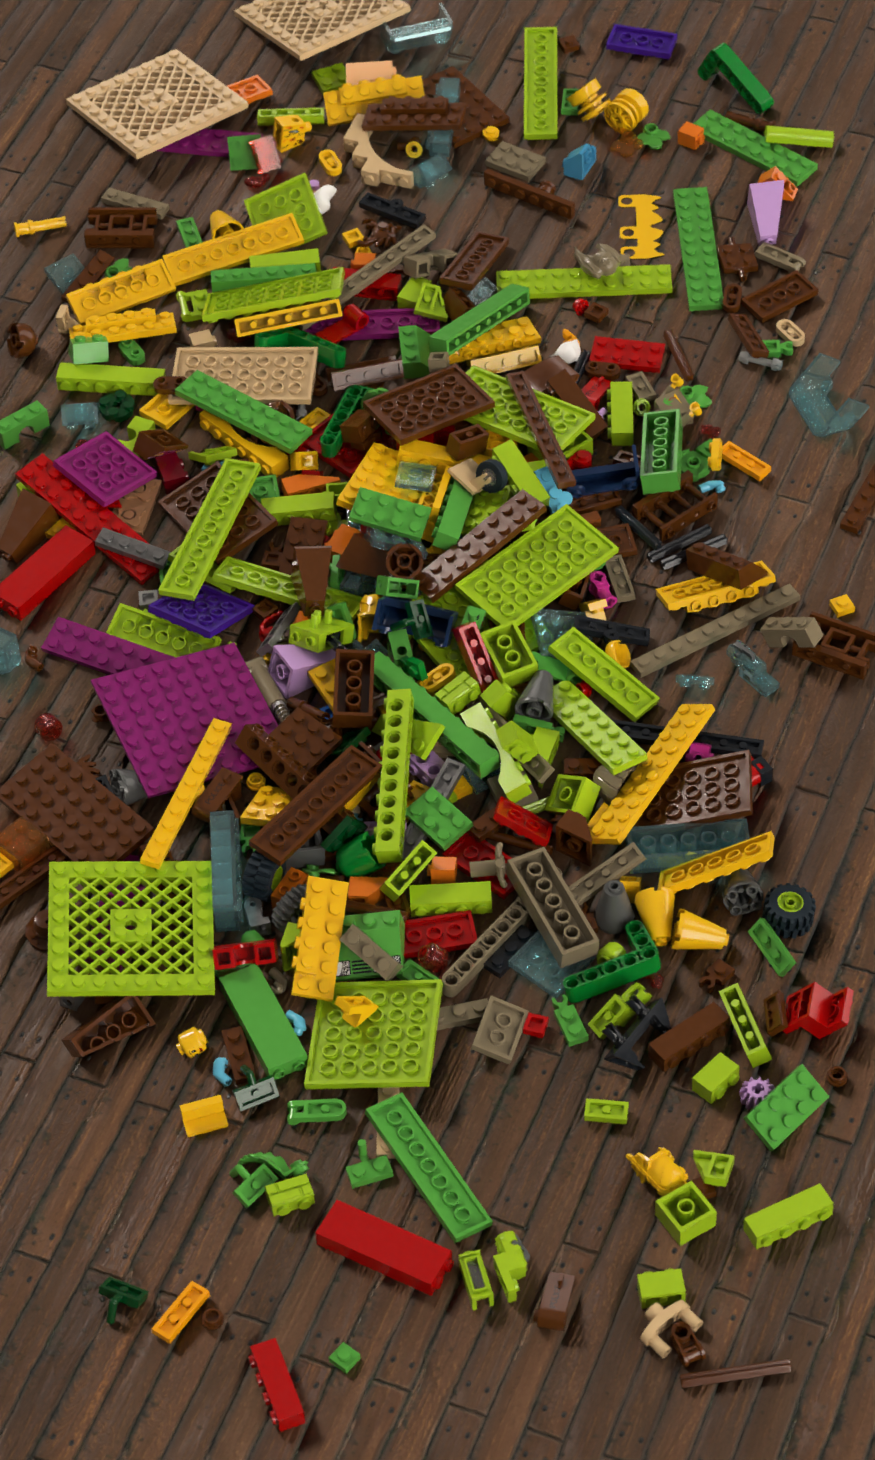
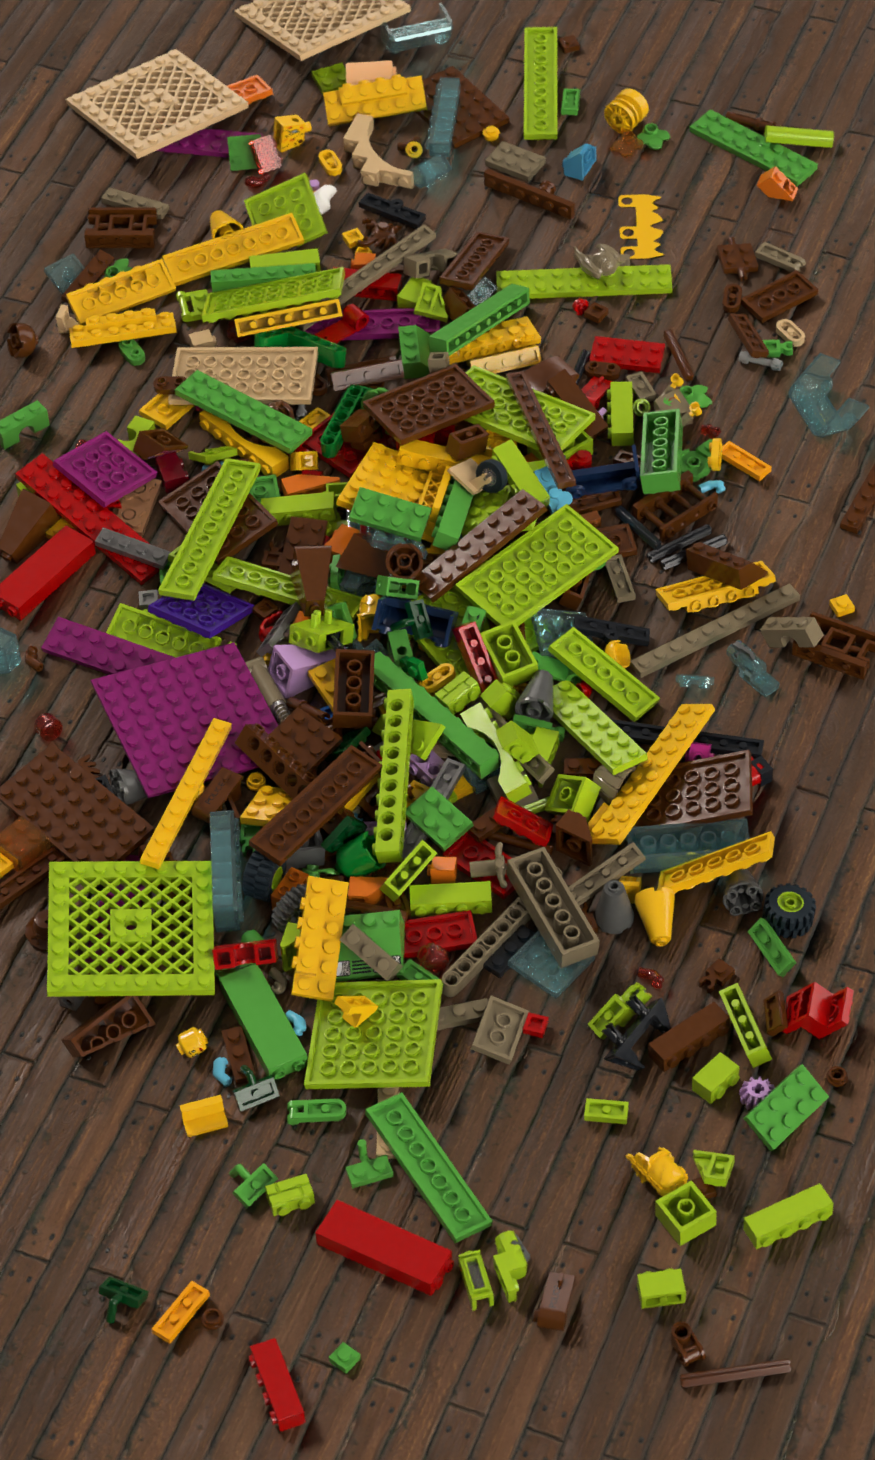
(31, 227): yellow pin -> none
(80, 414): clear light blue slope -> none
(89, 349): bright green slope -> none
(99, 714): reddish brown plate -> none
(107, 378): lime brick -> none
(118, 398): dark green plate -> none
(188, 232): bright green plate -> none
(255, 917): flat silver leg -> none
(277, 1164): bright green plant -> none
(314, 115): lime brick -> none
(414, 114): reddish brown plate -> none
(415, 476): clear light blue plate -> none
(569, 349): white hair -> none
(569, 1022): bright green plate -> none
(589, 100): yellow wheel -> none
(594, 608): yellow slope -> none
(600, 588): dark pink connector -> none
(609, 952): lime head -> none
(618, 971): green beam -> none
(642, 41): dark purple plate -> none
(661, 1319): tan connector -> none
(691, 135): orange brick -> none
(697, 933): yellow cone -> none
(698, 249): bright green plate -> none
(725, 60): green beam -> none
(764, 208): lavender slope -> none

